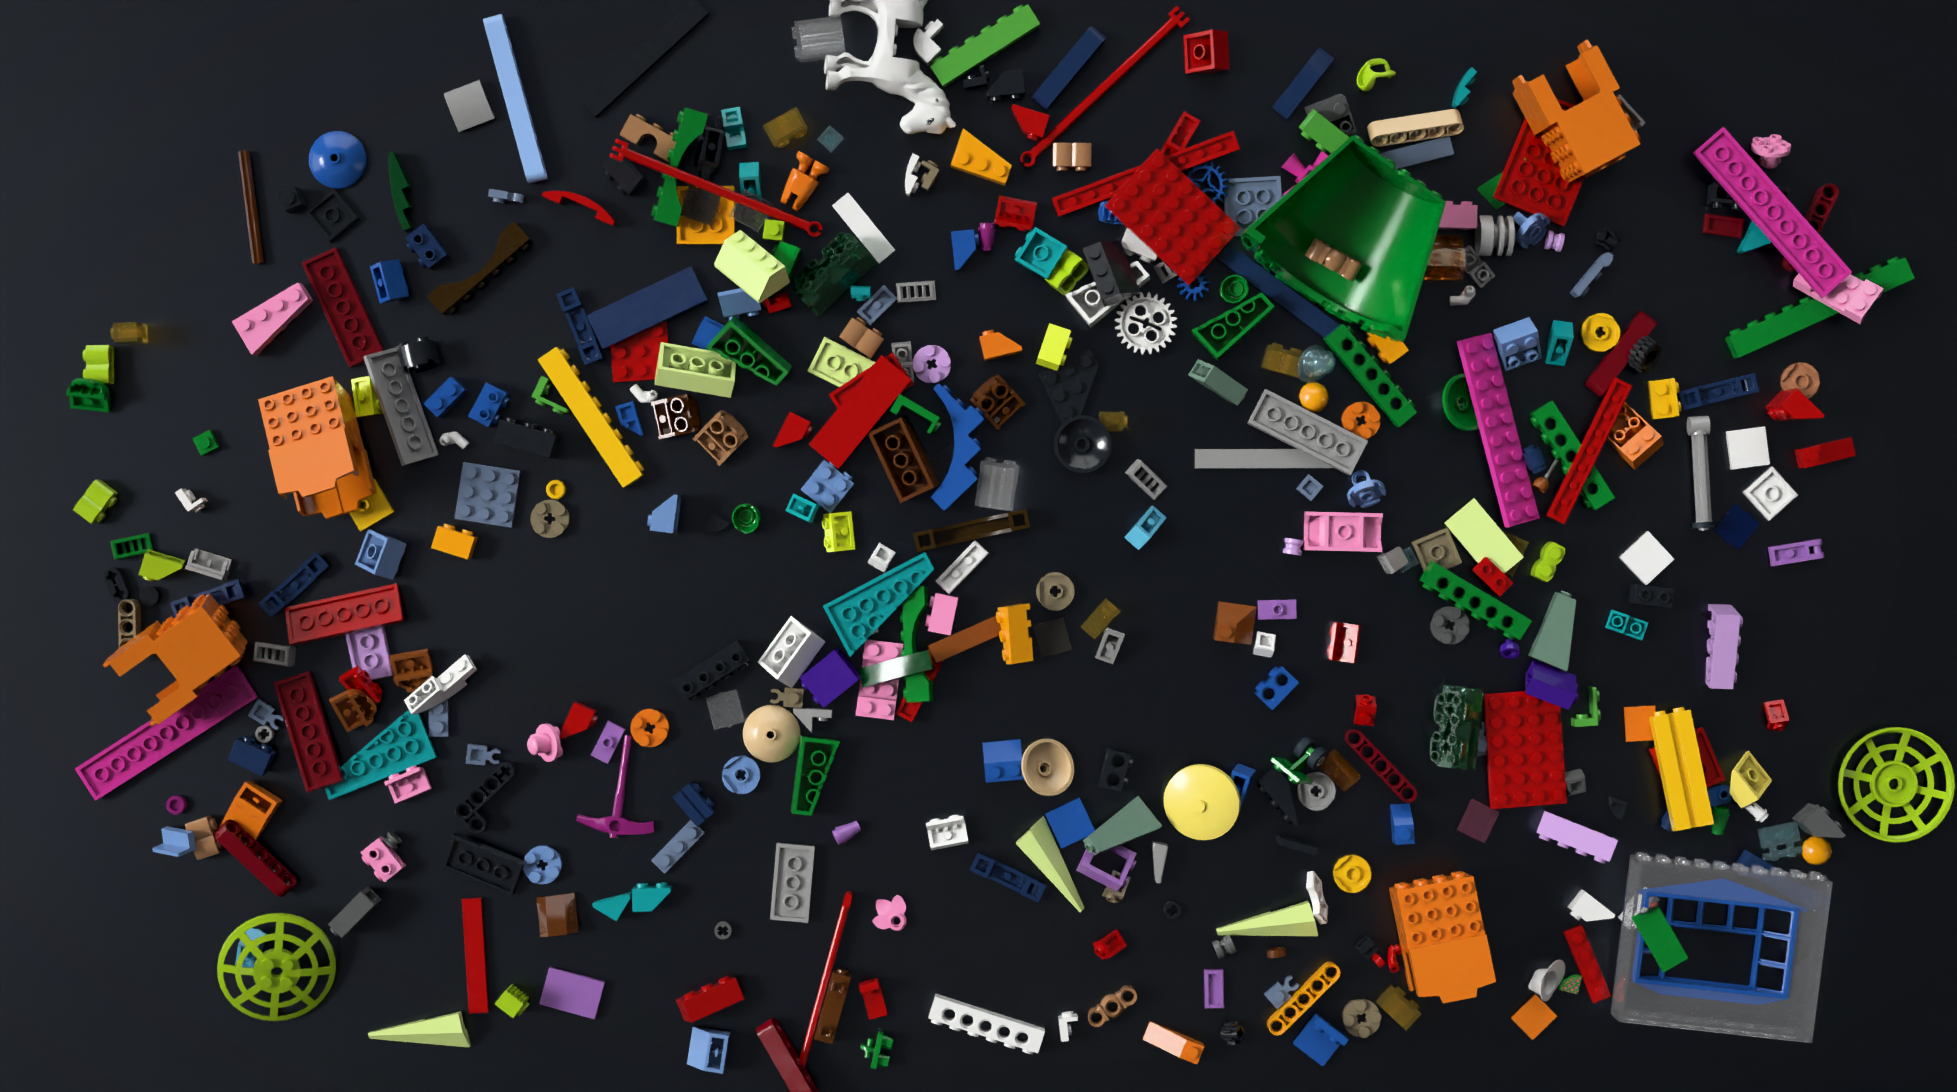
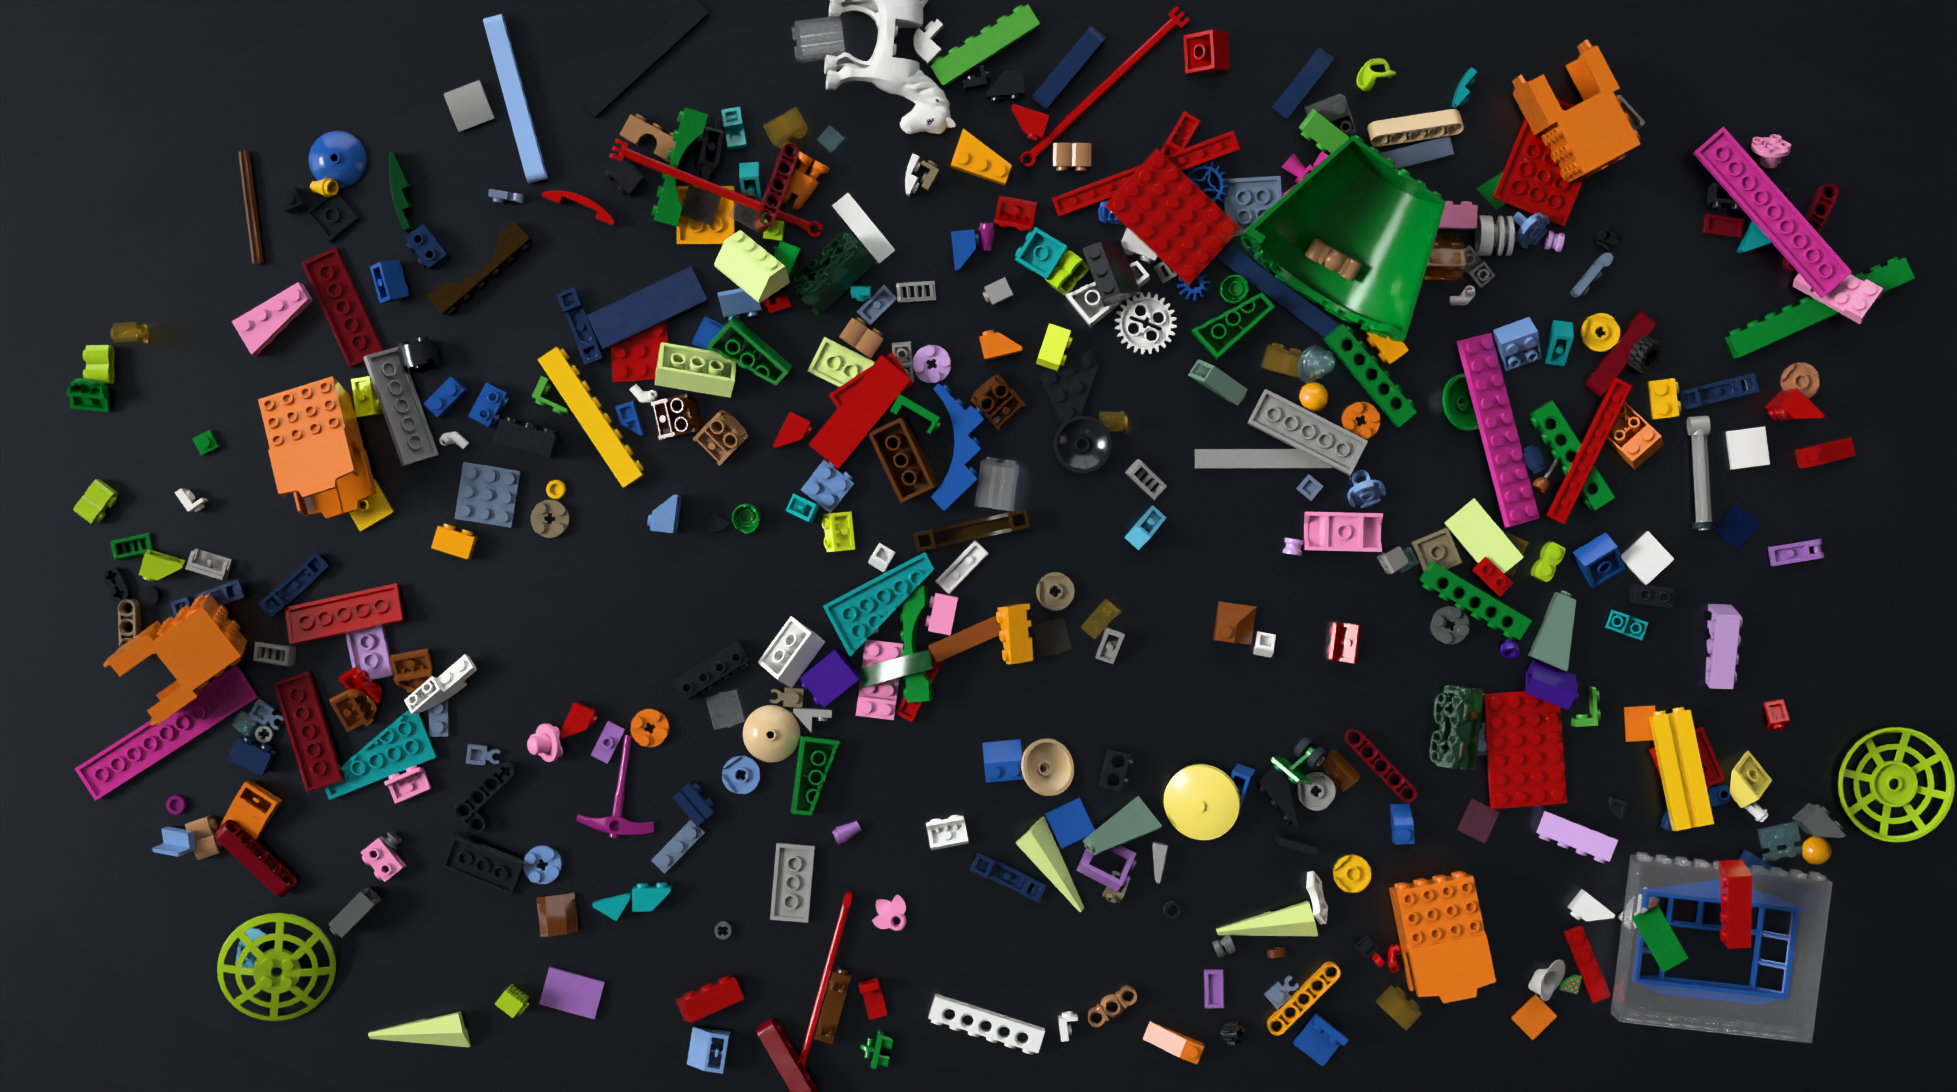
(244, 723): none -> clear light blue plate
(326, 187): none -> yellow cone
(380, 554): medium blue slope -> none
(475, 955): red tile -> none
(772, 194): none -> dark red beam
(997, 291): none -> light grey brick
(1109, 945): red bracket -> none
(1276, 609): medium lavender plate -> none
(1279, 691): blue brick -> none
(1350, 1017): dark tan plate -> none
(1365, 710): red bracket -> none
(1575, 782): dark grey slope -> none
(1599, 560): none -> blue slope
(1720, 818): green cone -> none
(1735, 904): none -> red wedge
(1770, 493): white tile -> none

